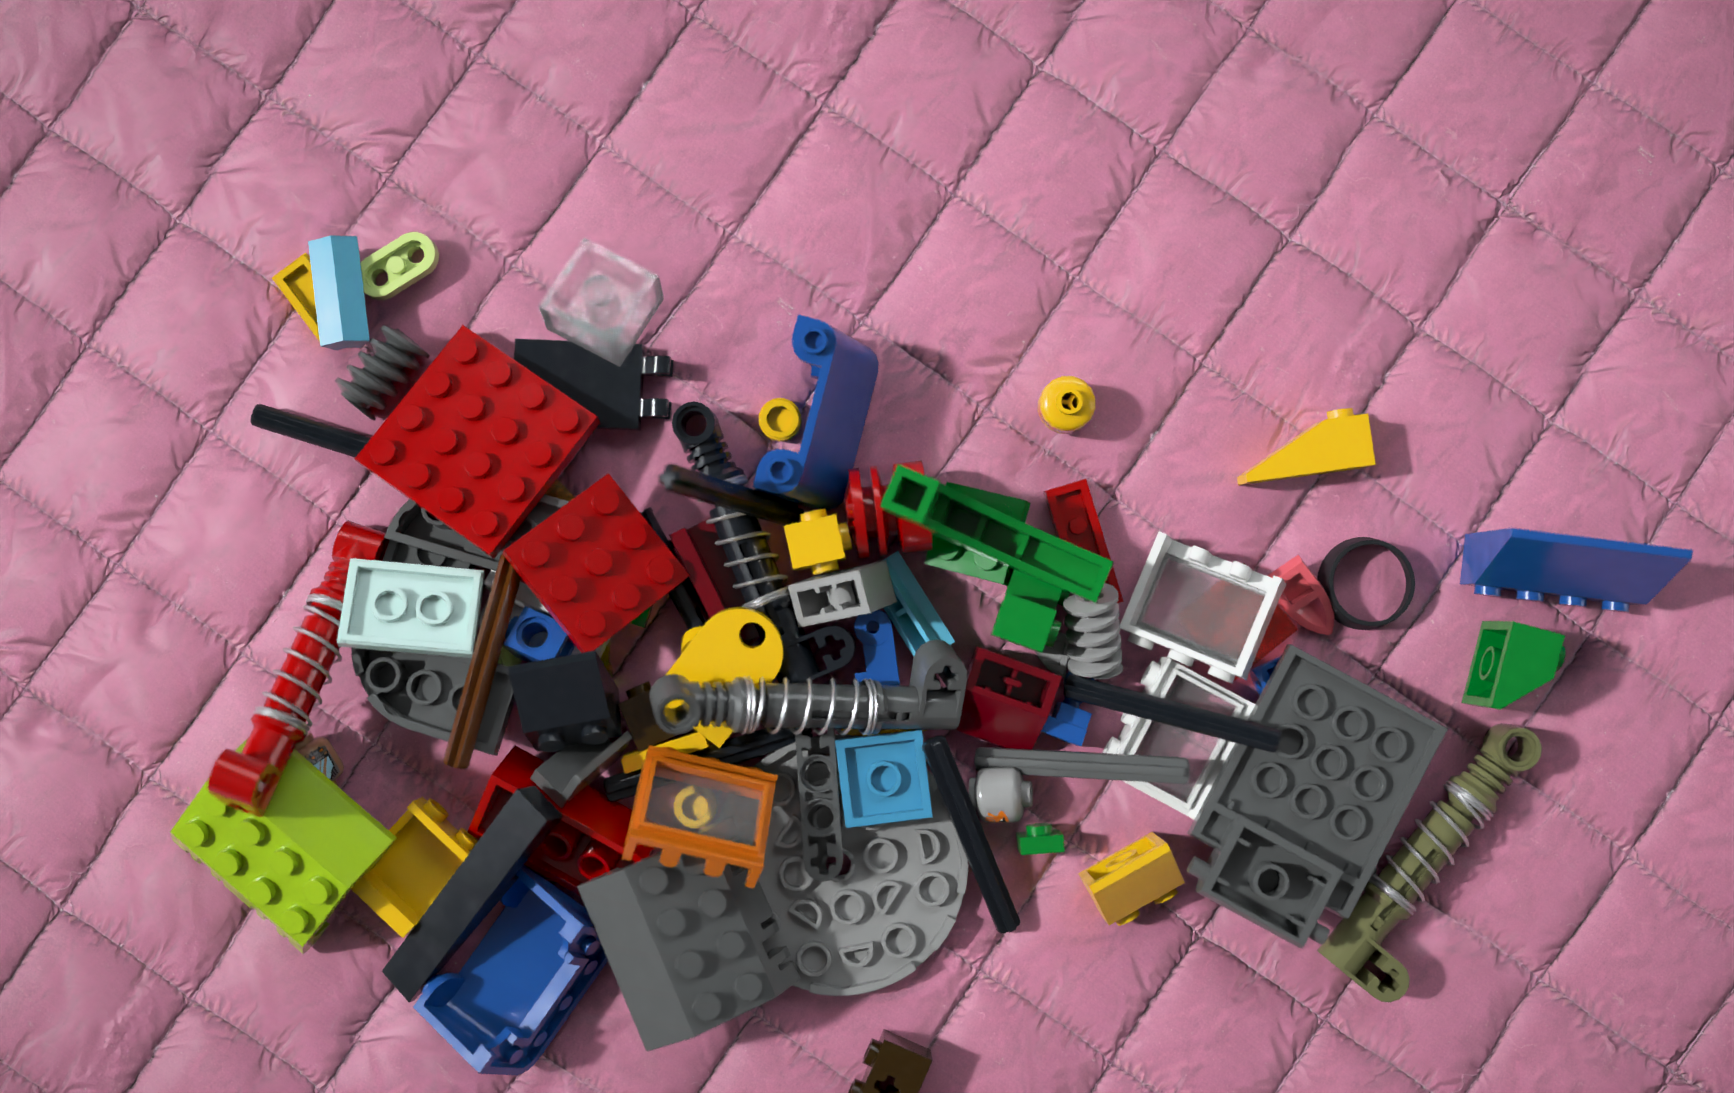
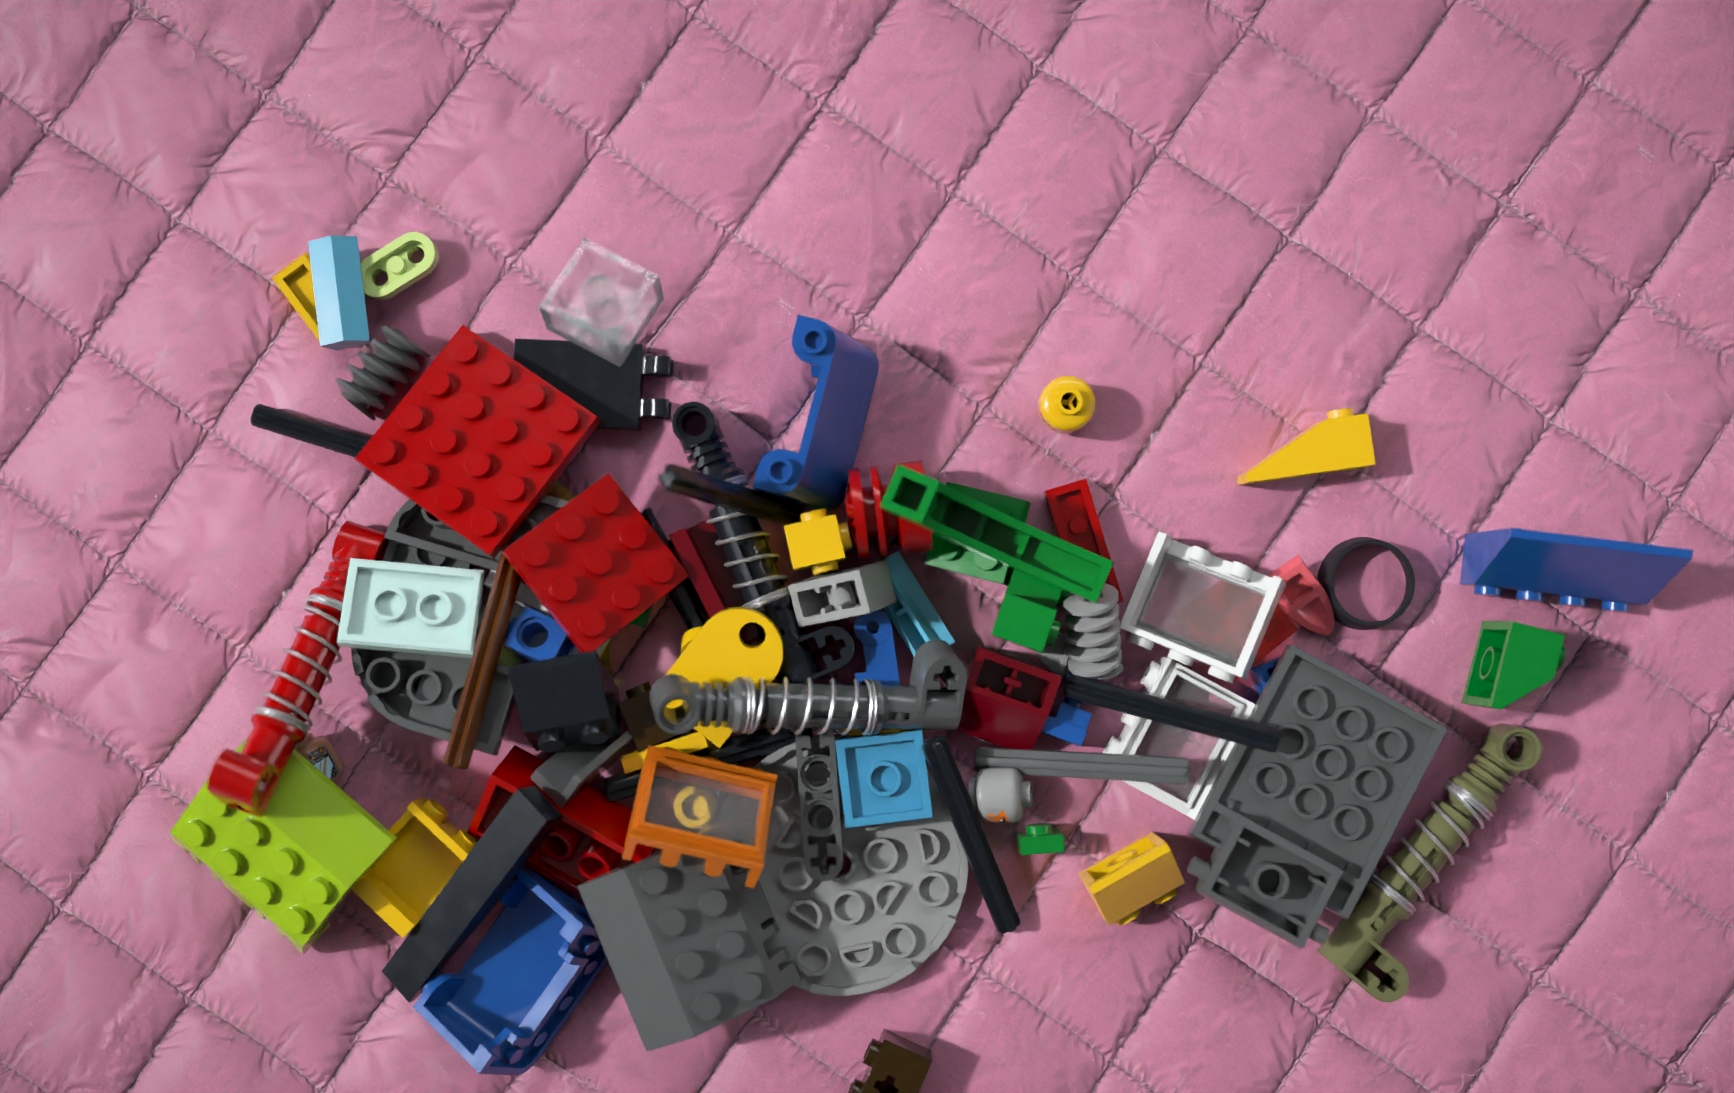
(780, 419): yellow tile -> none

